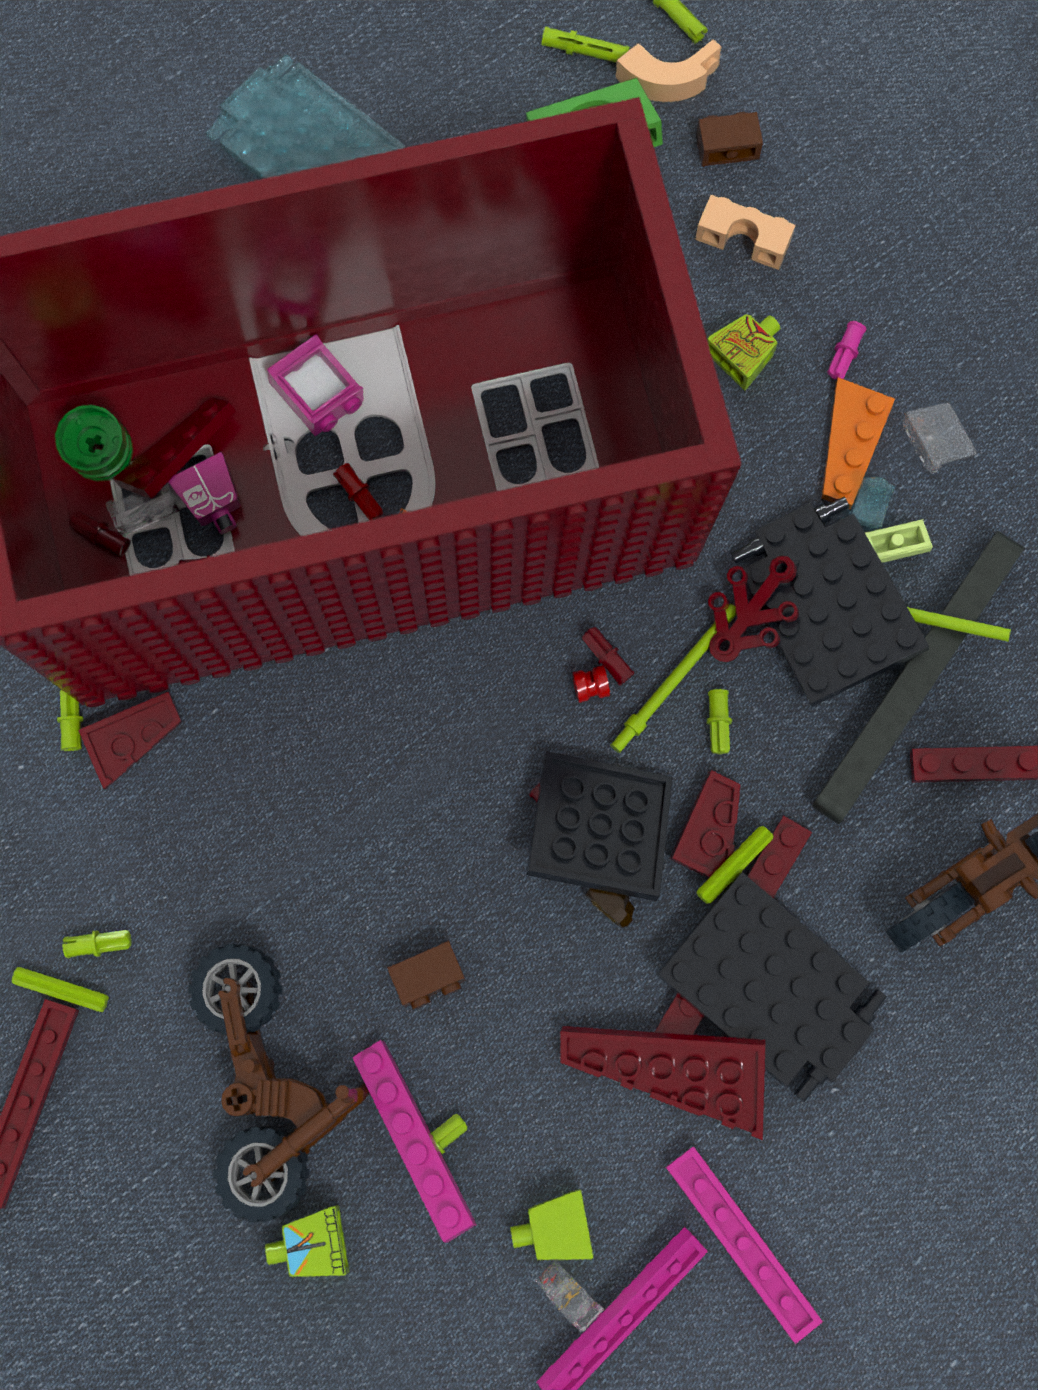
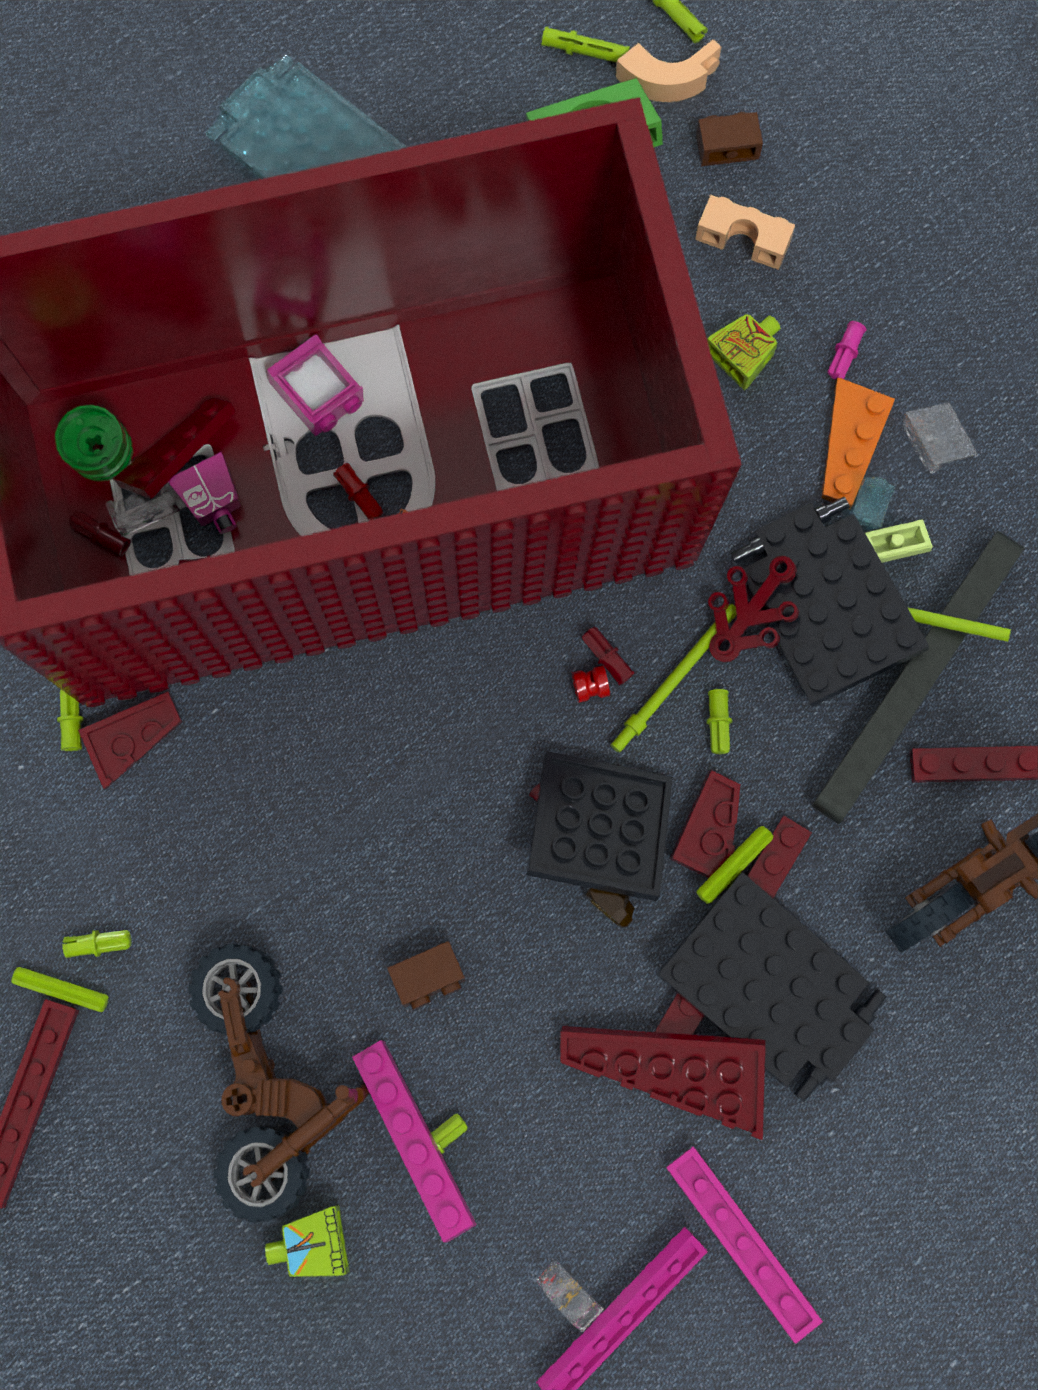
(556, 1229): lime torso -> none

